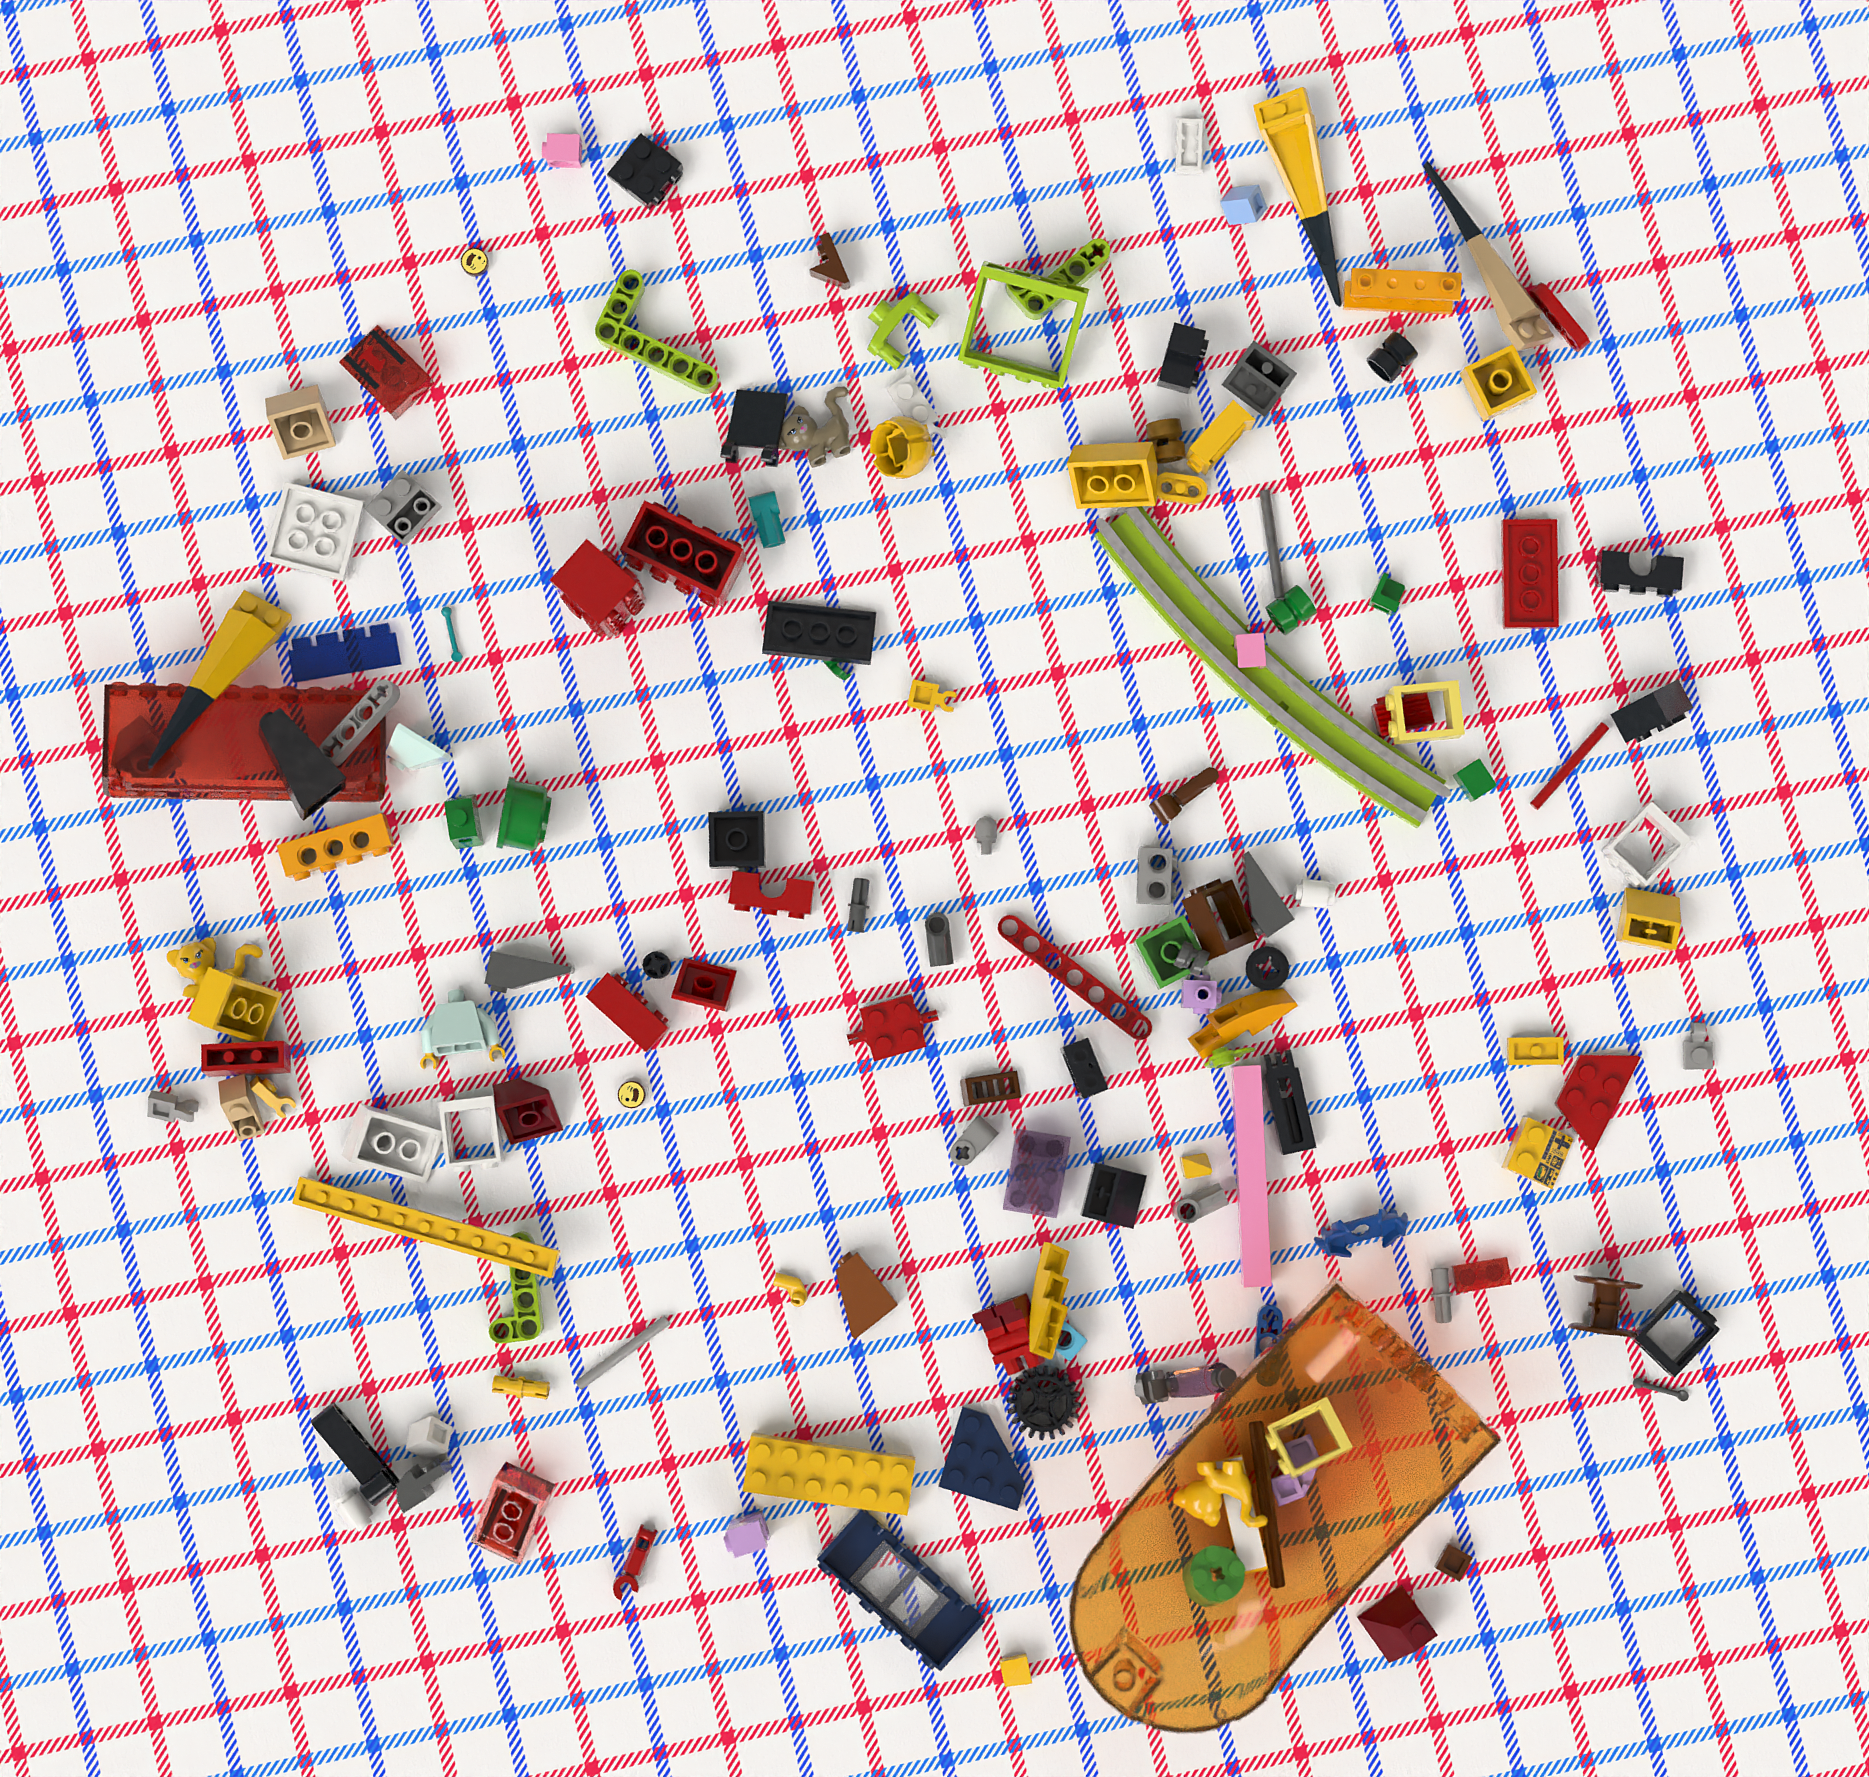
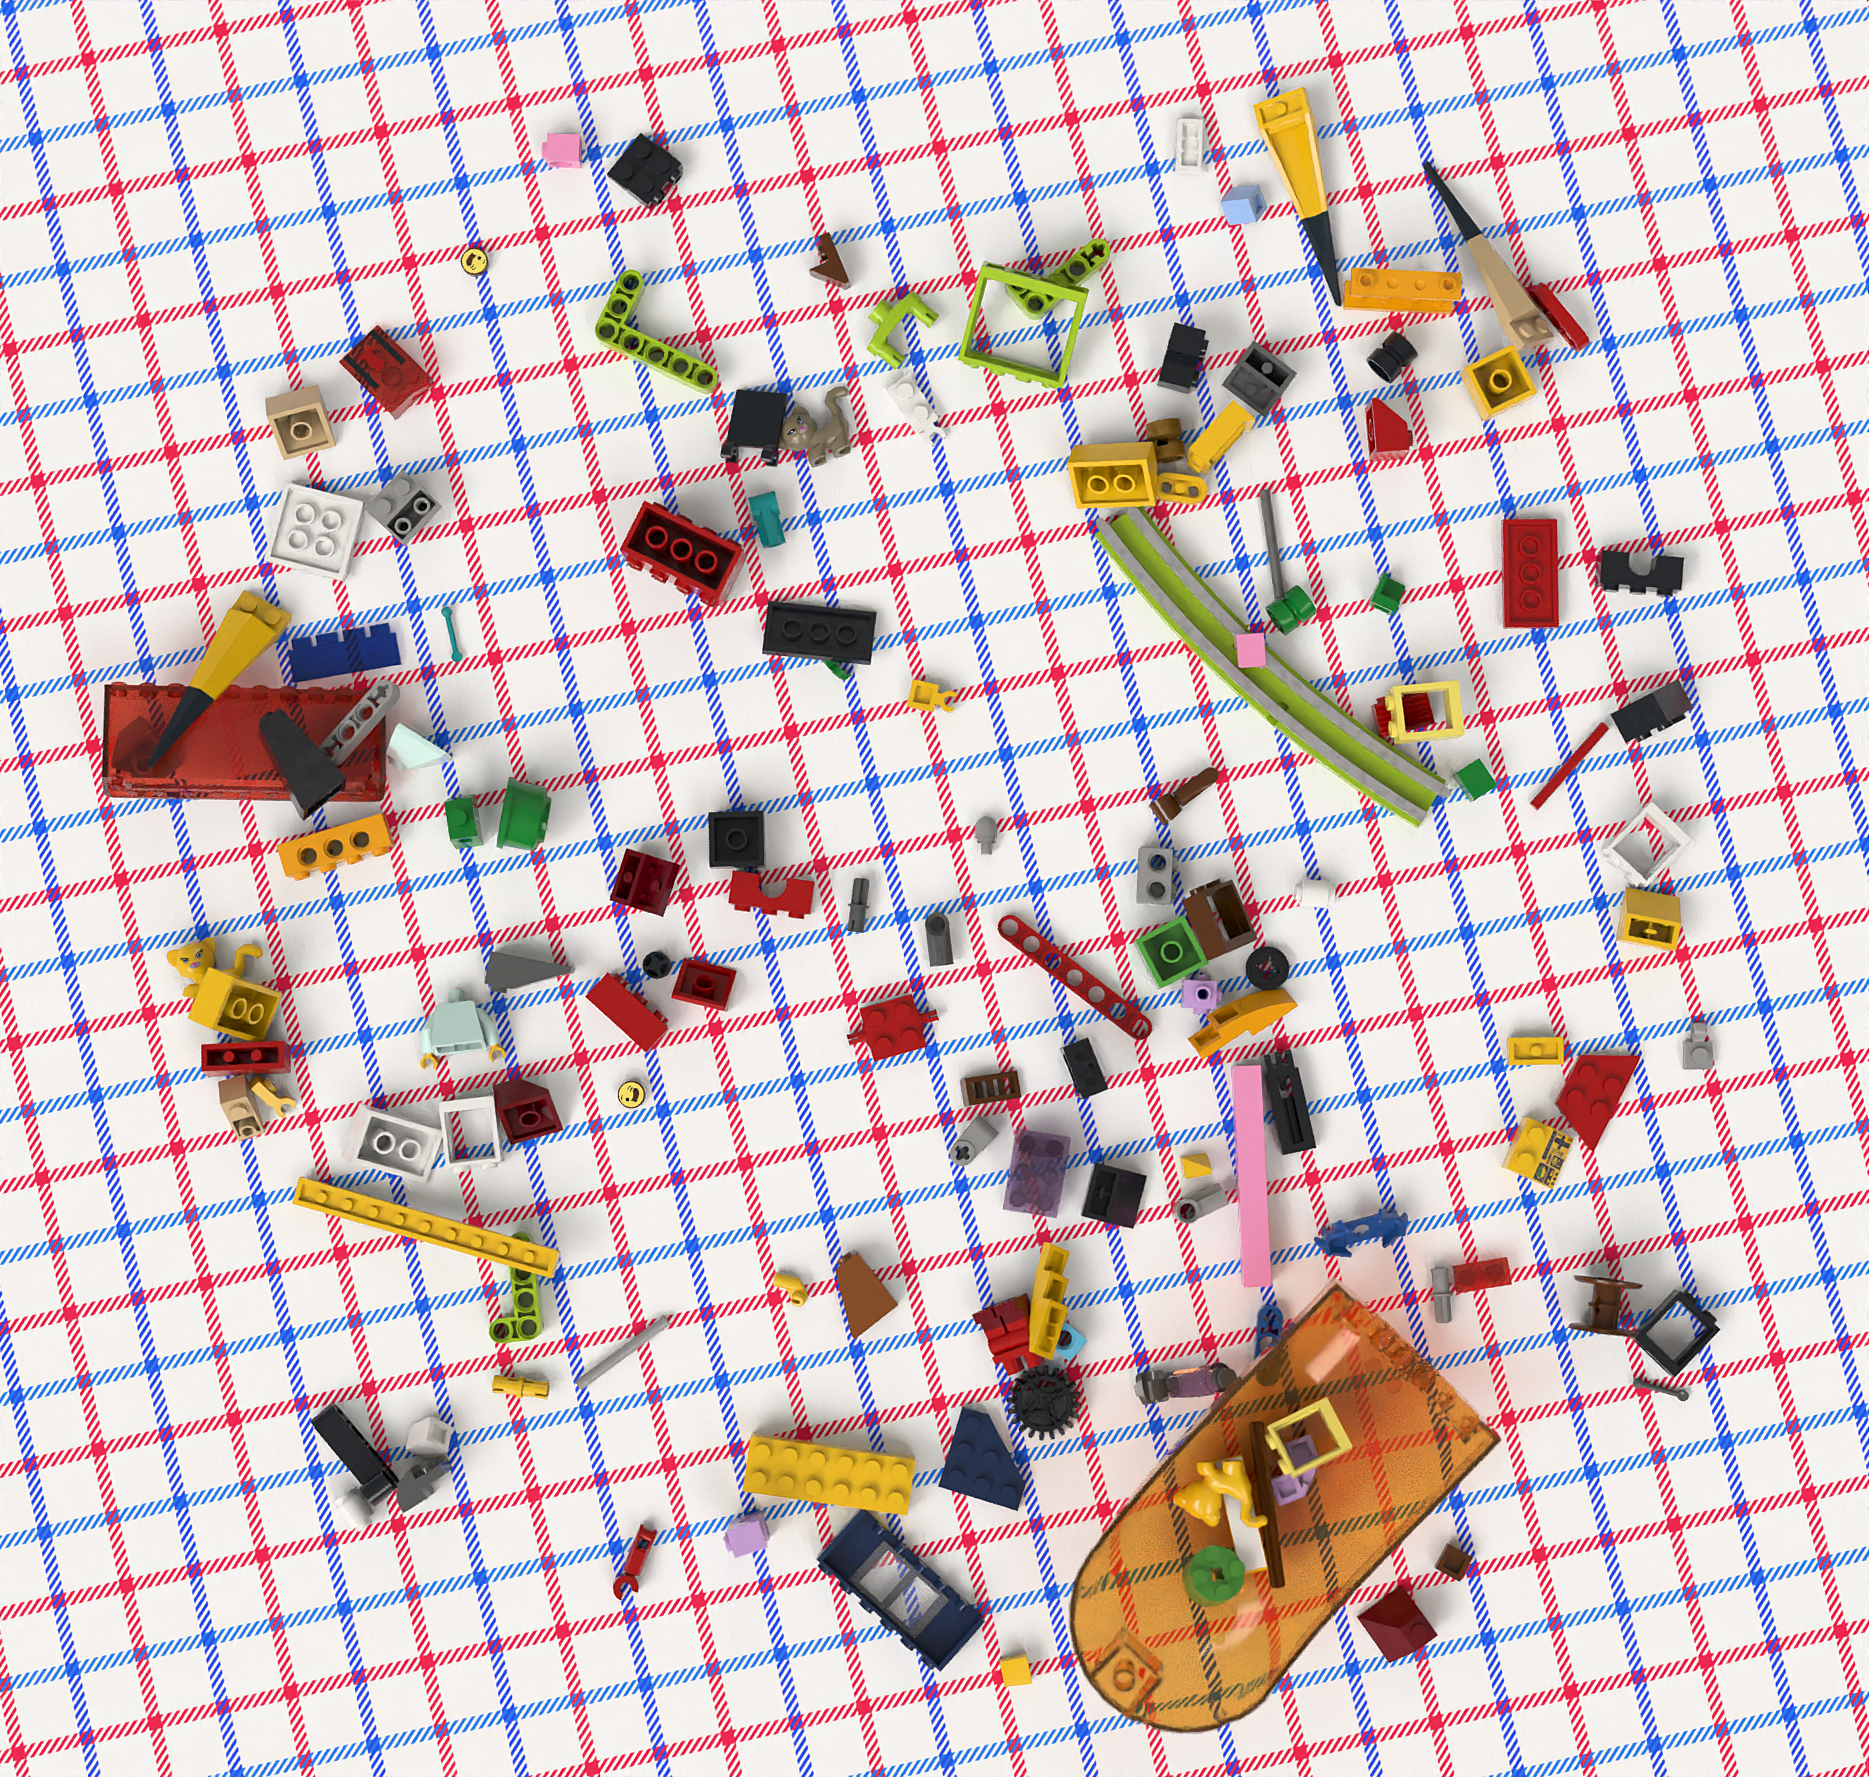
(167, 1108): light grey plate -> none
(512, 1512): clear red slope -> none
(599, 589): red brick -> none
(644, 882): none -> dark red brick
(901, 447): yellow piece -> none
(1185, 955): dark grey wheel -> none
(1224, 1057): lime plate -> none
(1264, 903): dark grey slope -> none
(1386, 433): none -> red slope

